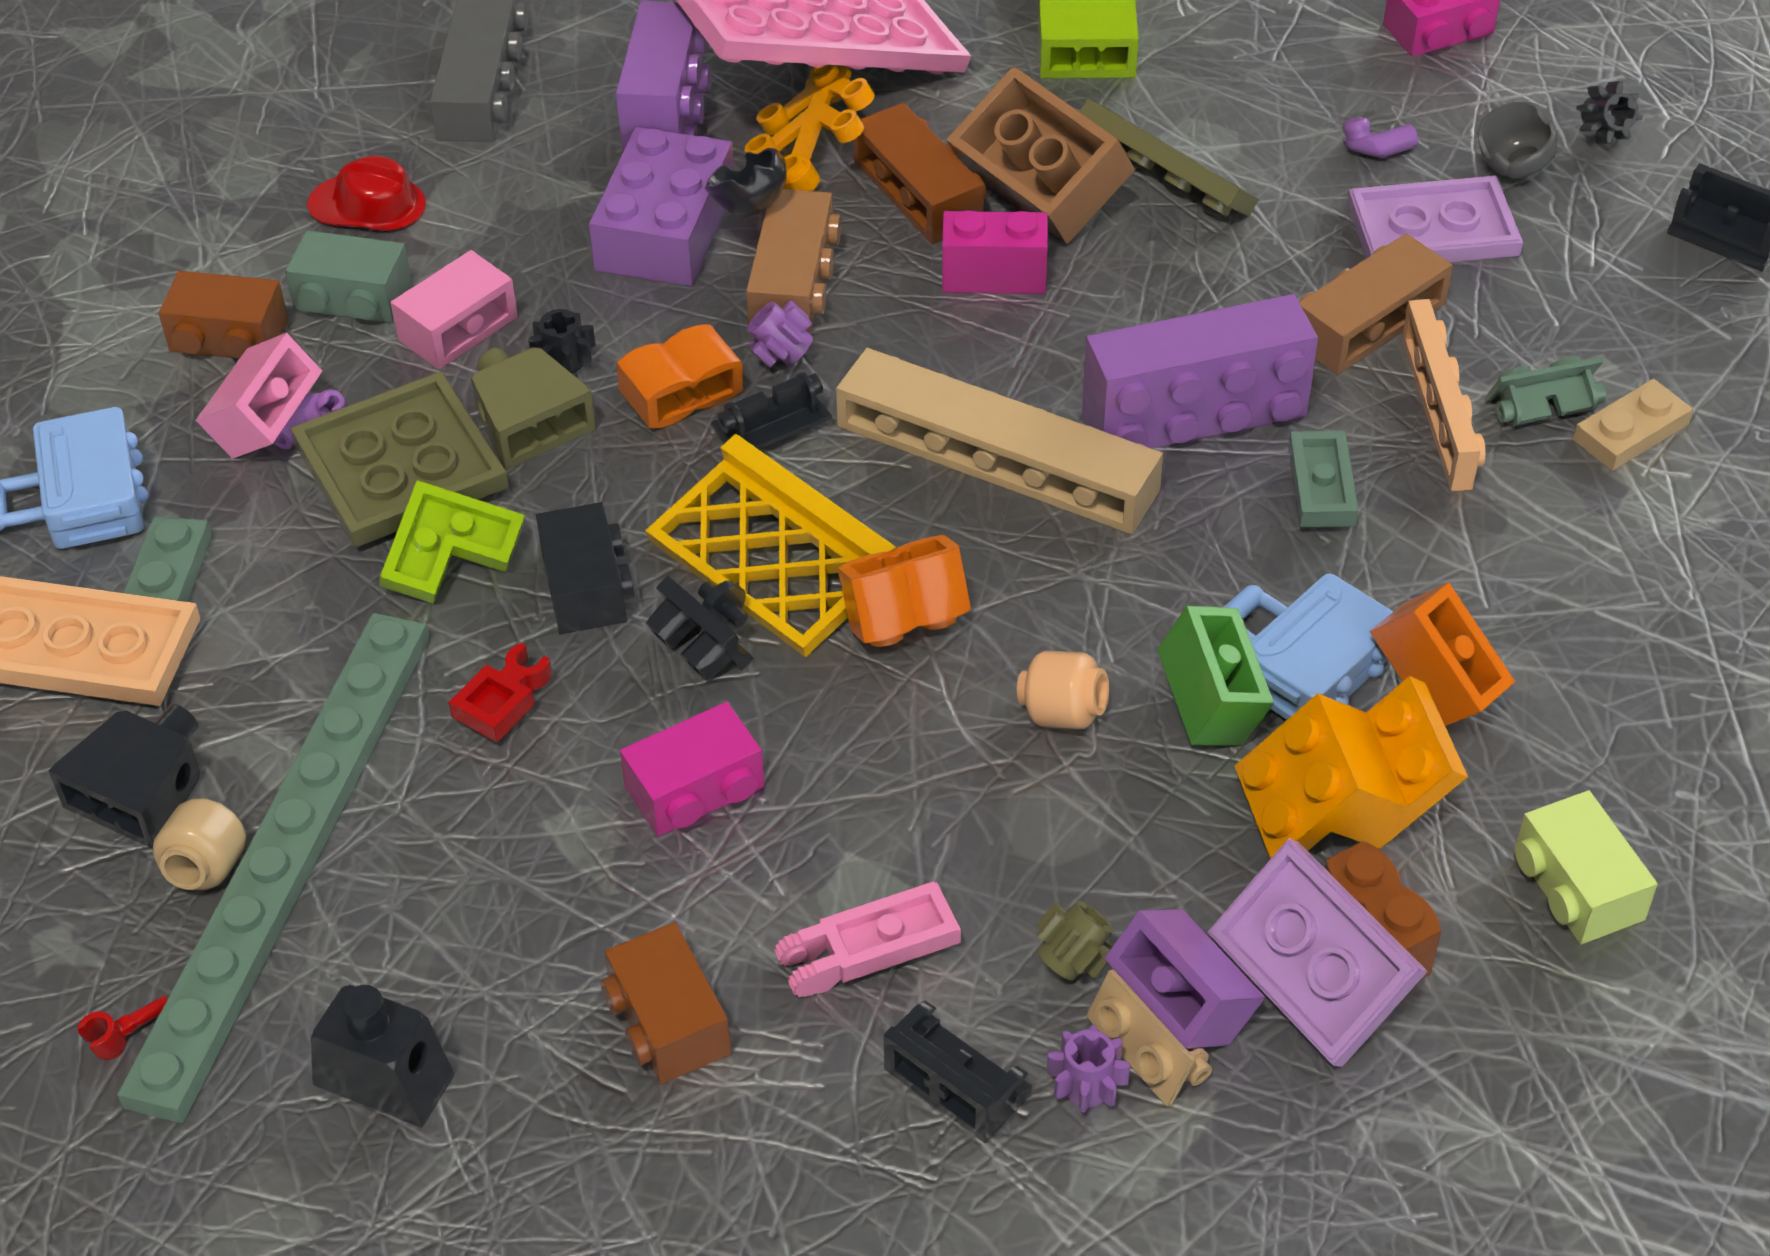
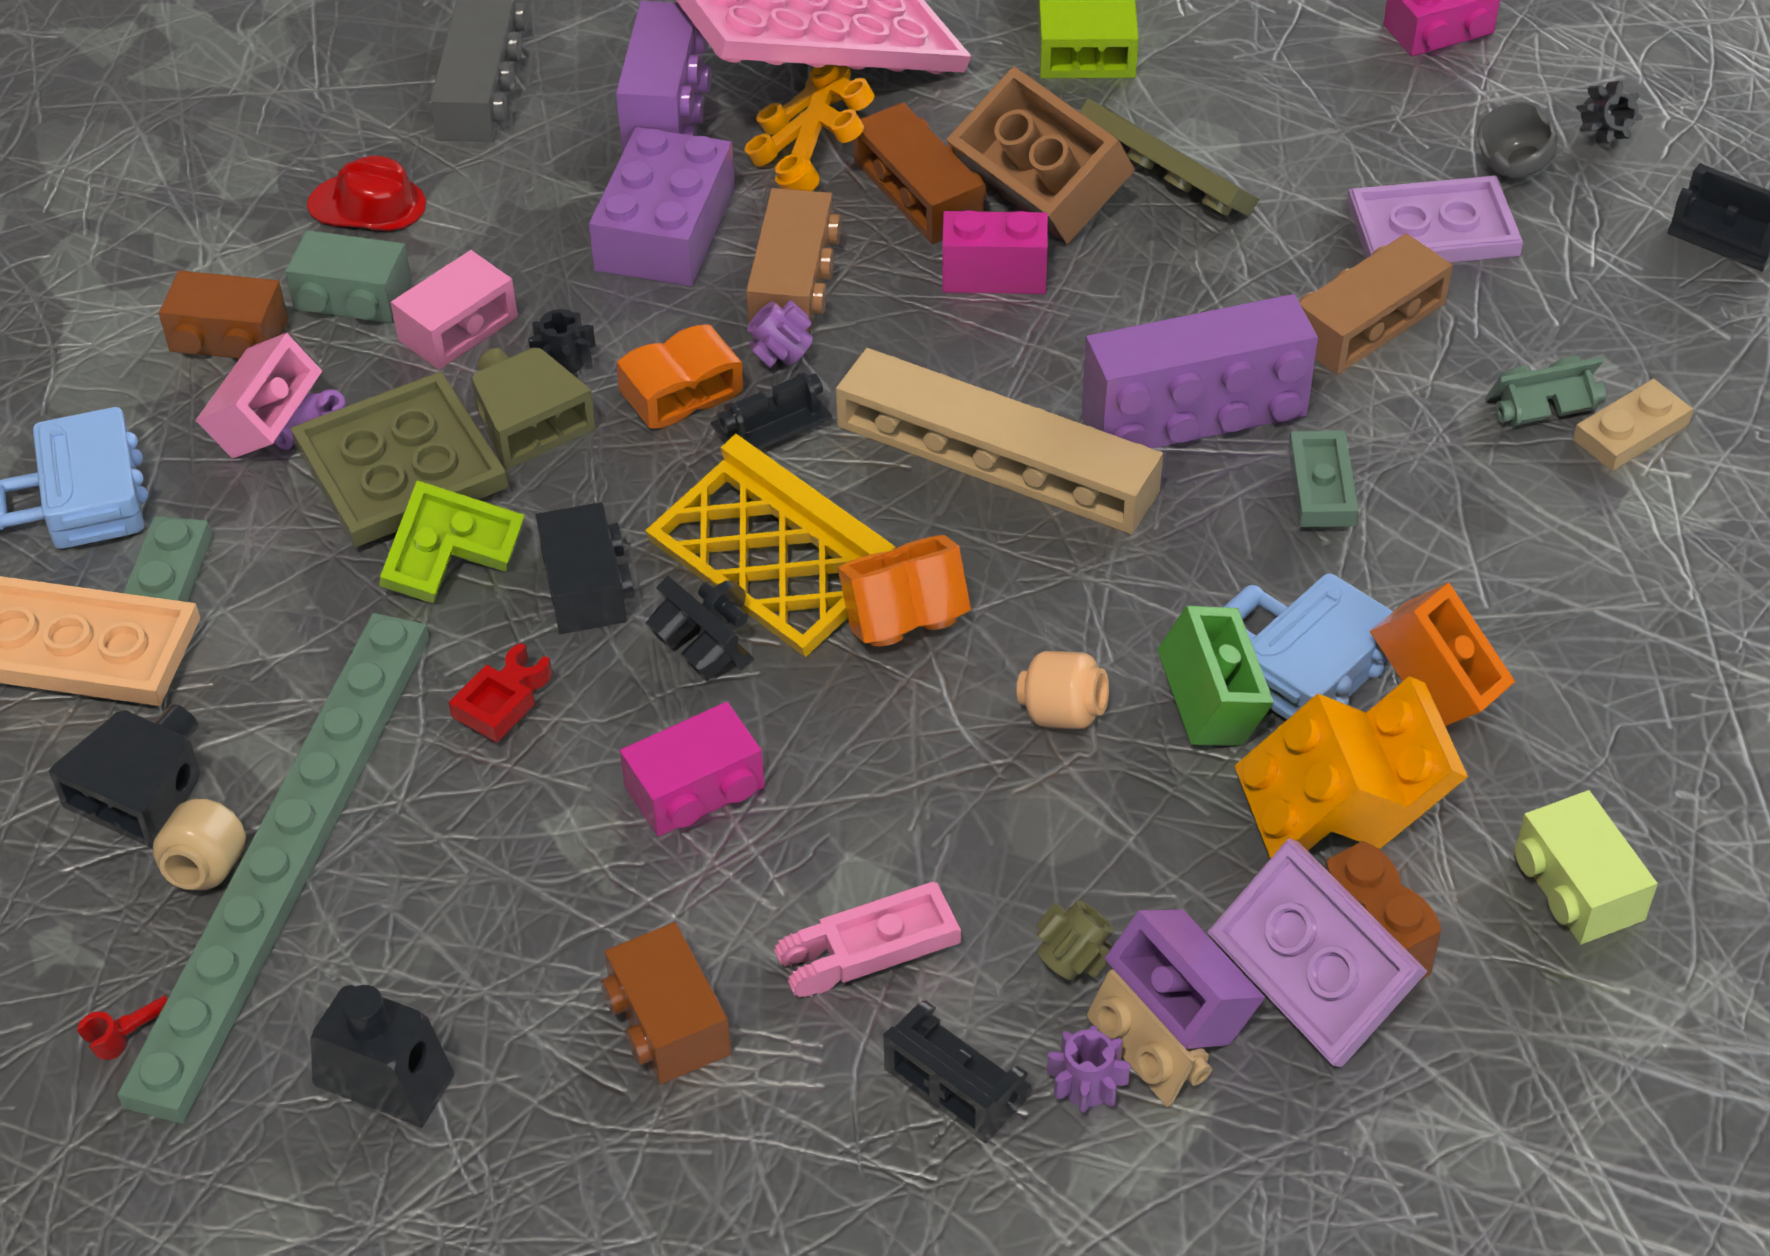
(753, 187): black hair -> none
(1376, 144): medium lavender arm -> none
(1438, 386): light nougat plate -> none

